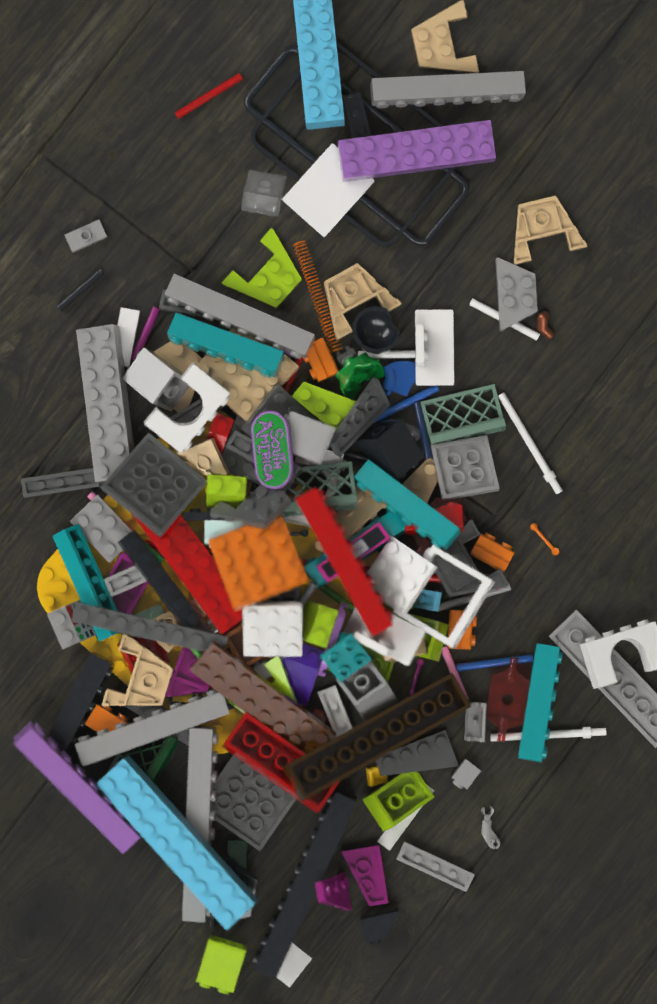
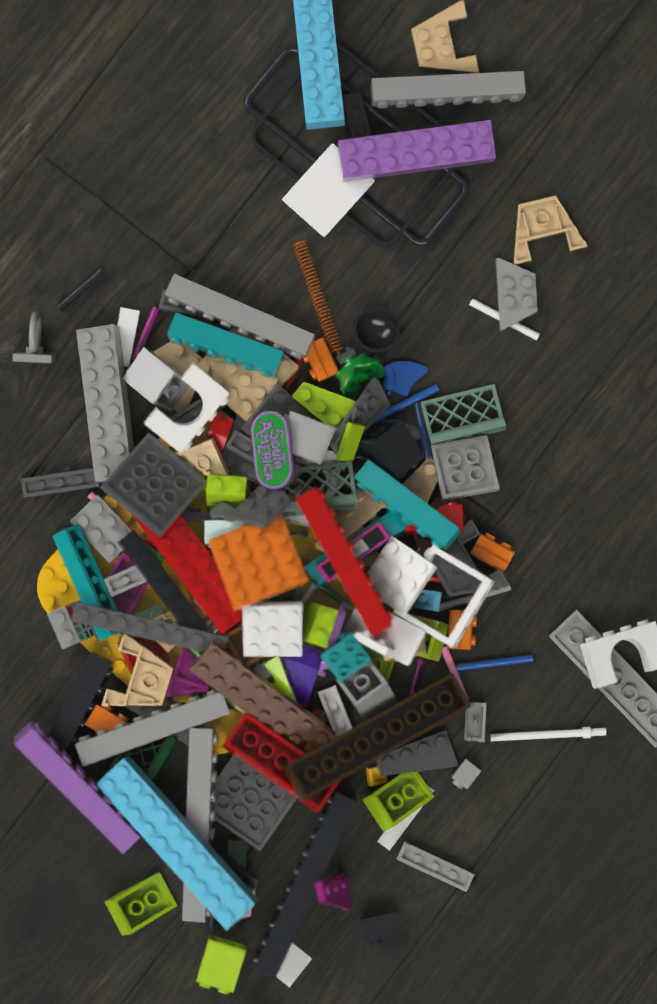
(34, 352): none -> light grey tile
(85, 236): light grey plate -> none
(140, 904): none -> lime slope
(209, 95): red bar -> none
(263, 193): clear slope -> none
(275, 278): lime wing -> none
(350, 290): tan wing -> none
(350, 442): none -> lime tile
(368, 871): magenta wing -> none
(392, 354): white bar -> none
(434, 347): white bracket -> none
(487, 832): light grey arm -> none
(509, 715): clear red plate -> none
(539, 702): teal brick -> none
(542, 325): copper arm -> none
(549, 475): white bar -> none
(555, 551): orange hinge -> none

